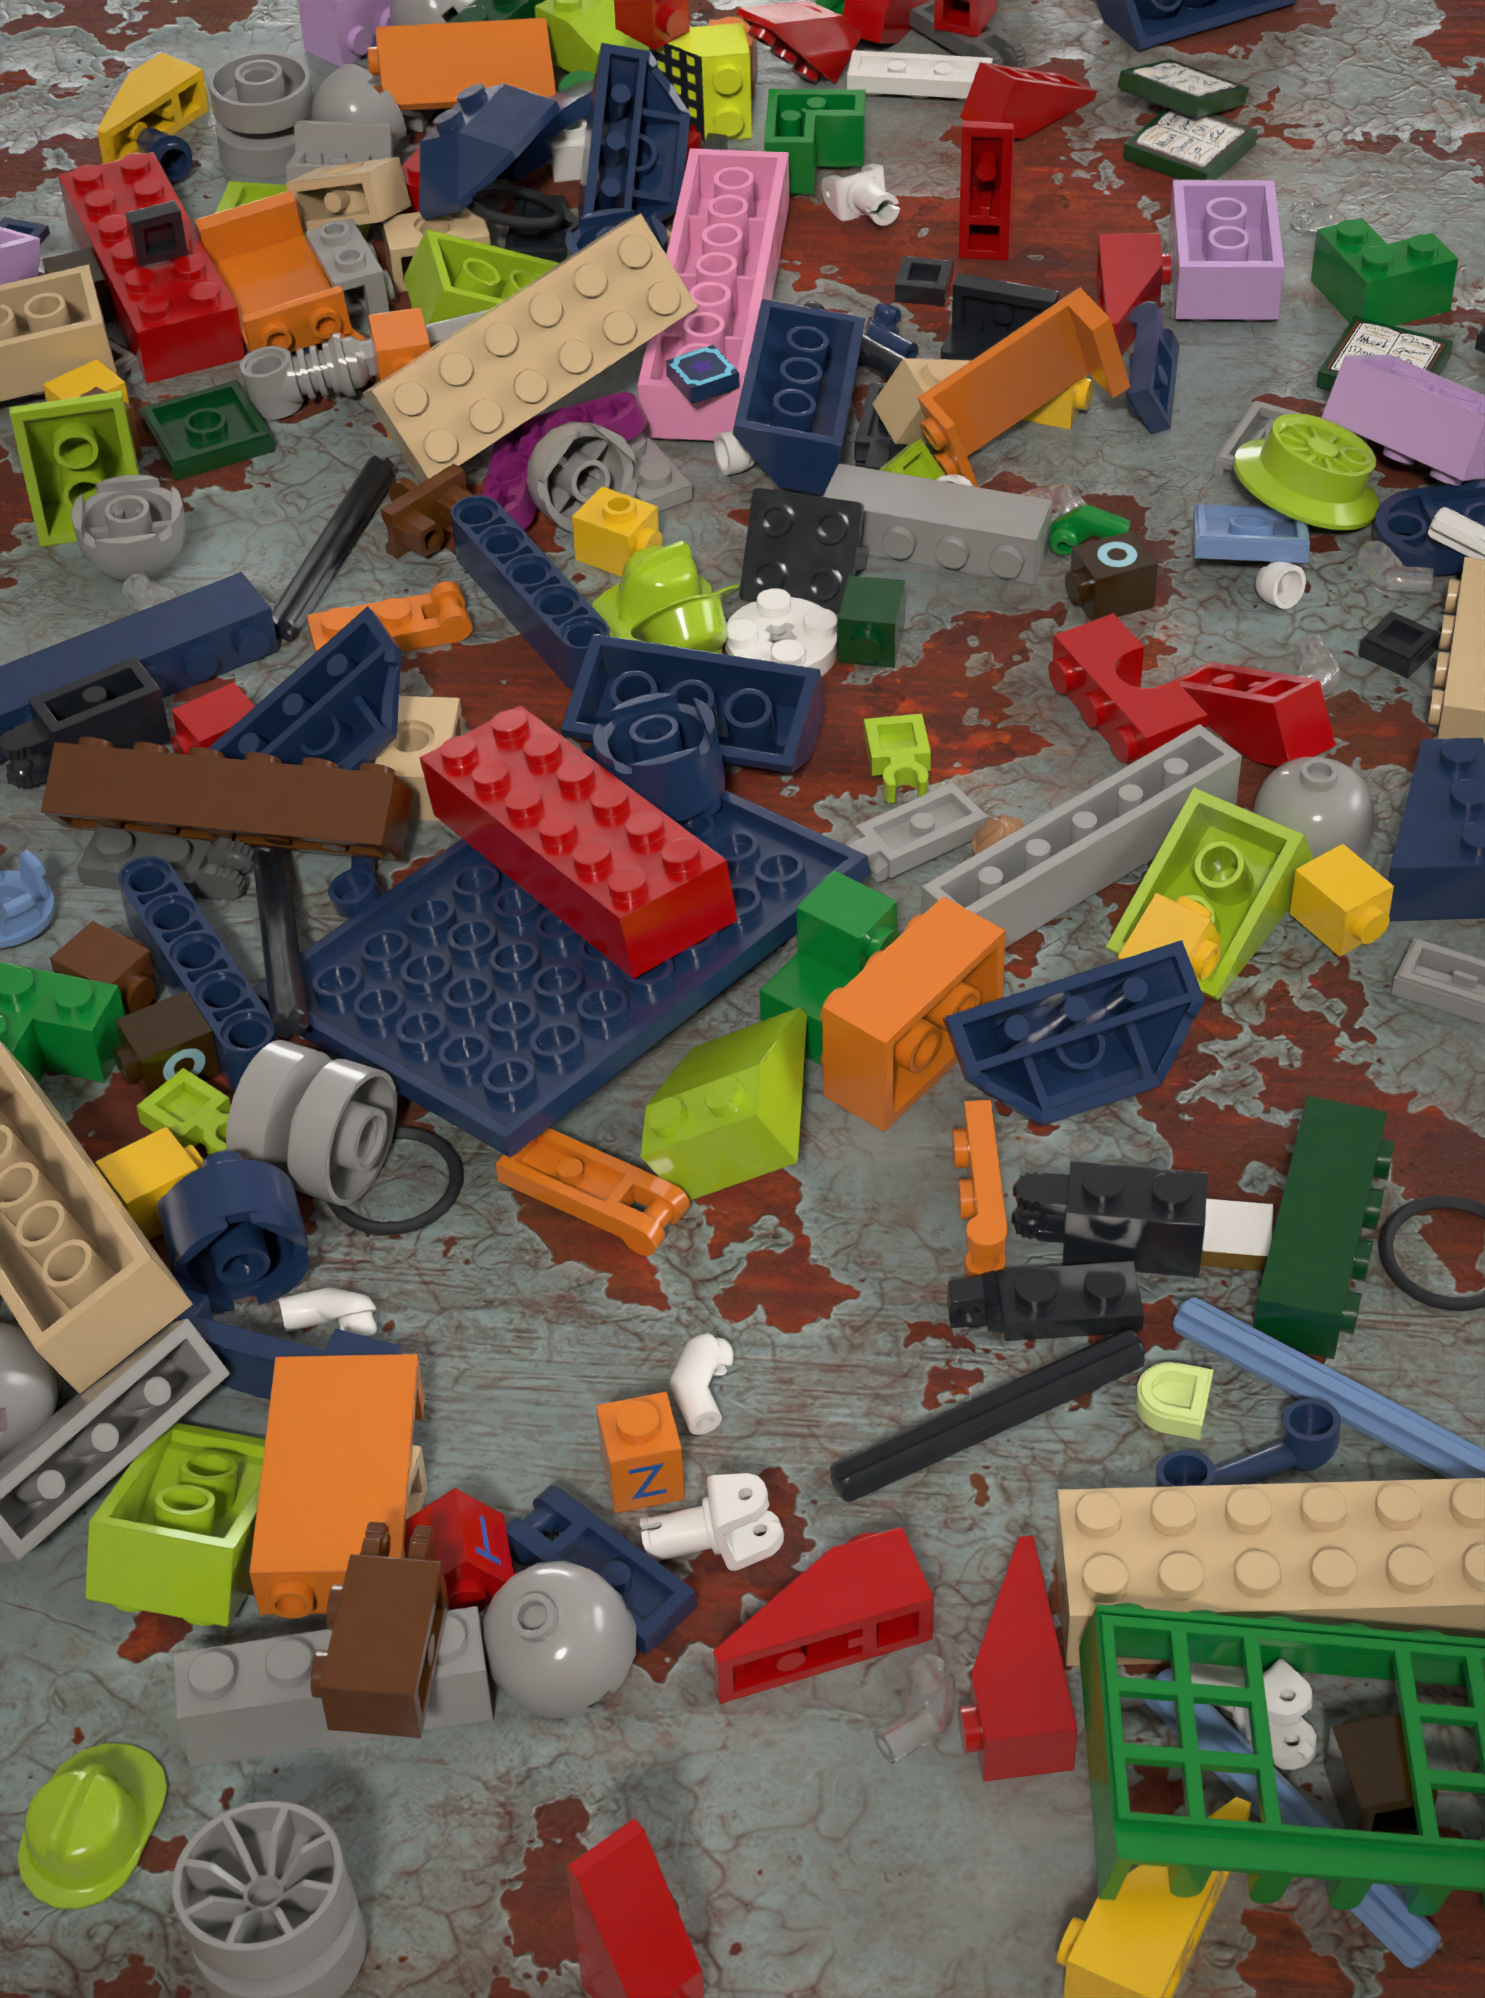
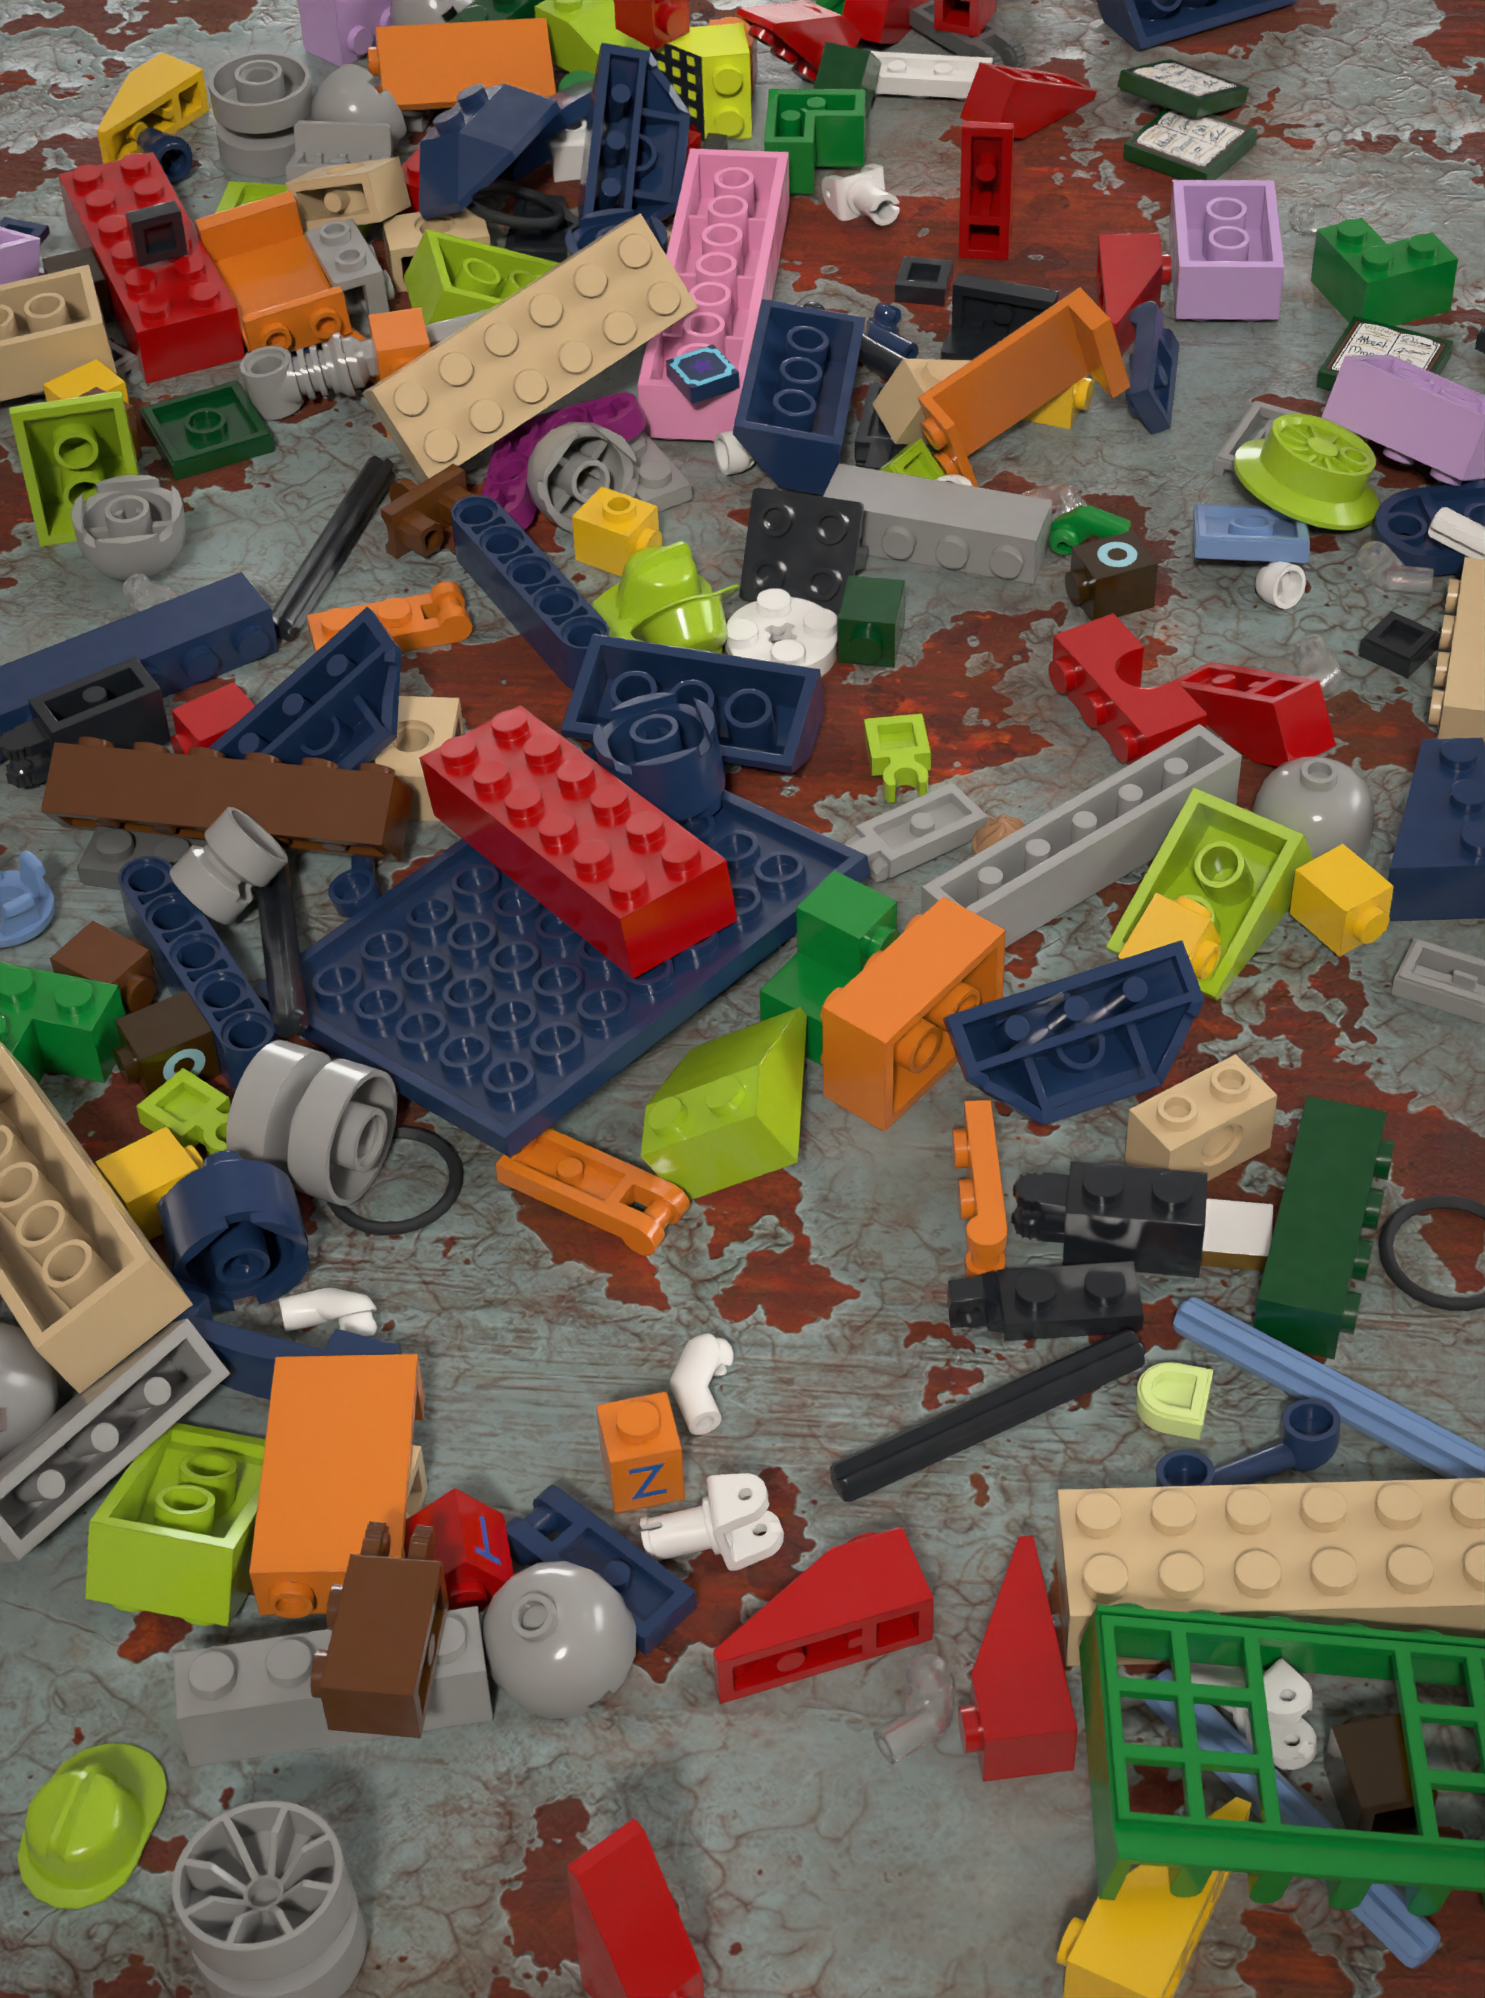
(225, 869): none -> light grey wheel
(848, 69): none -> dark green brick
(1203, 1122): none -> tan brick

